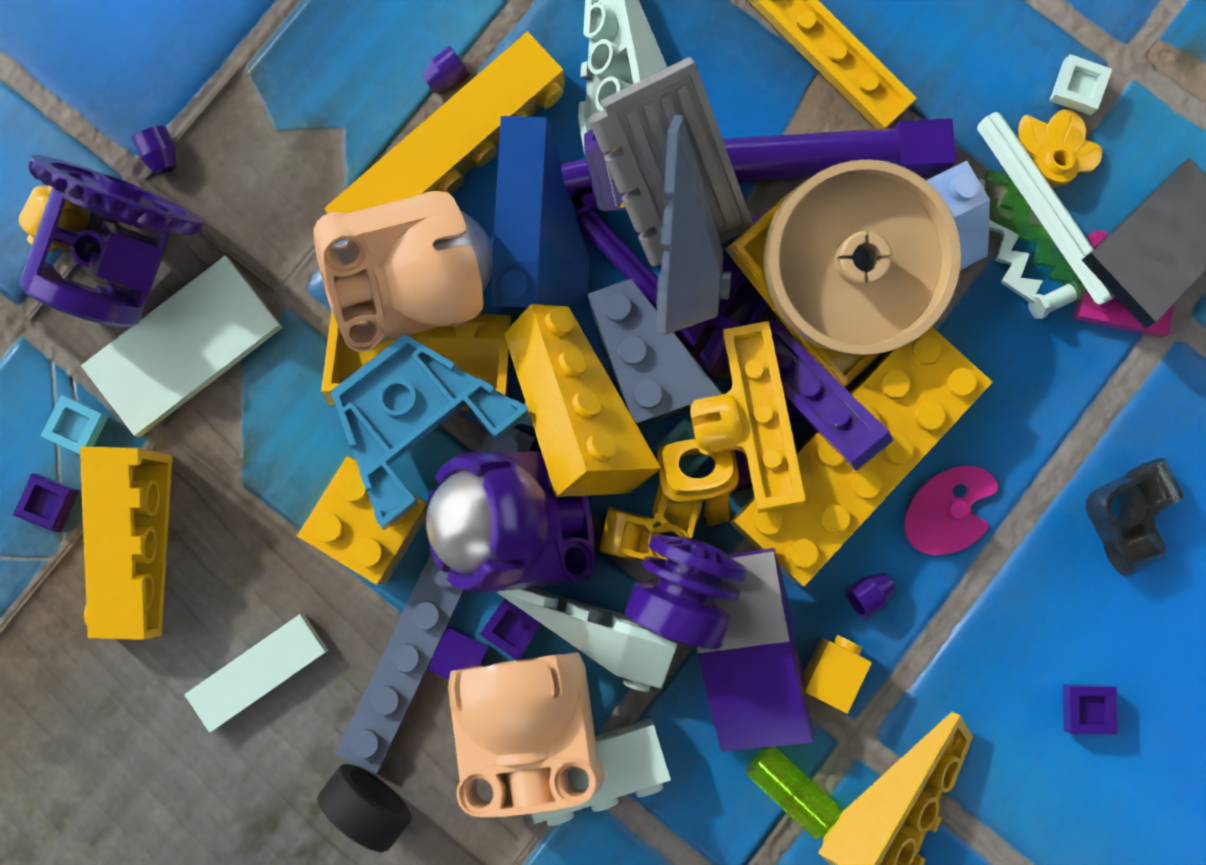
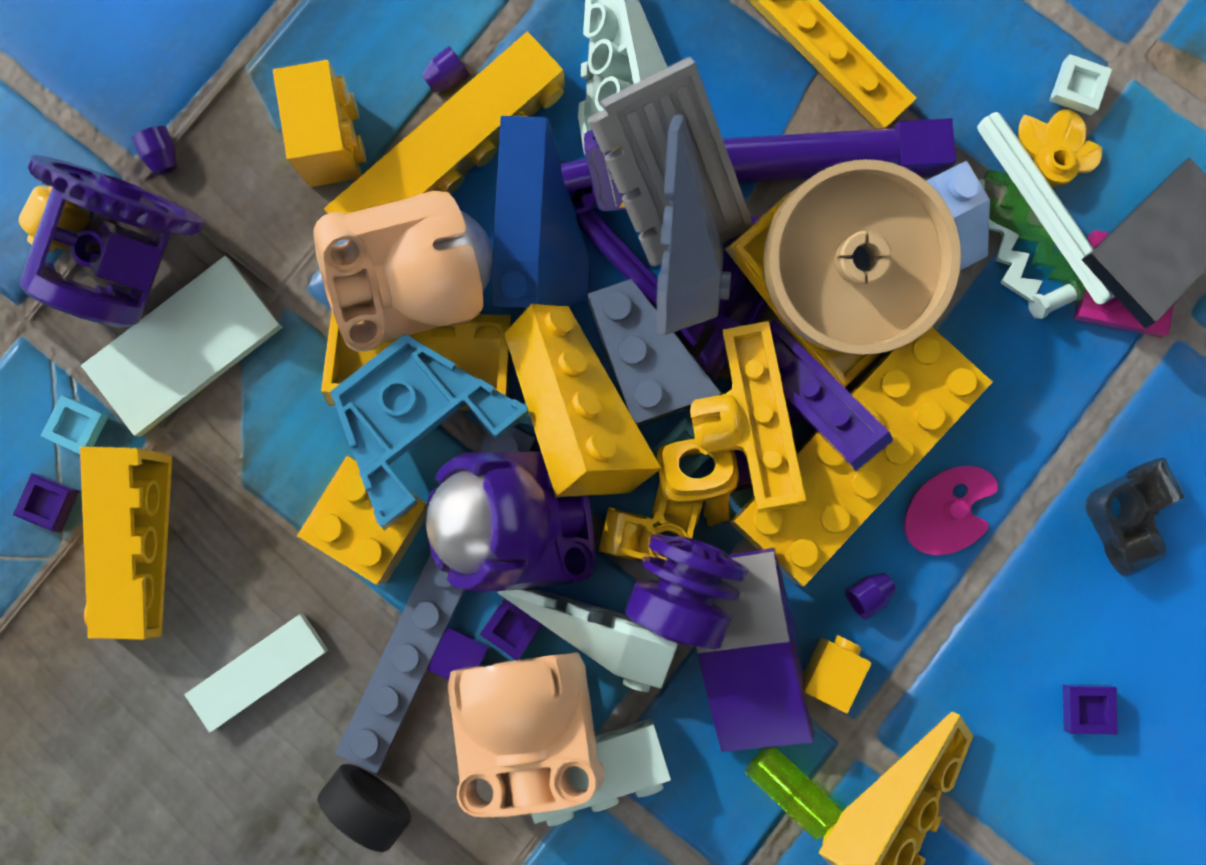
(319, 123): none -> yellow brick

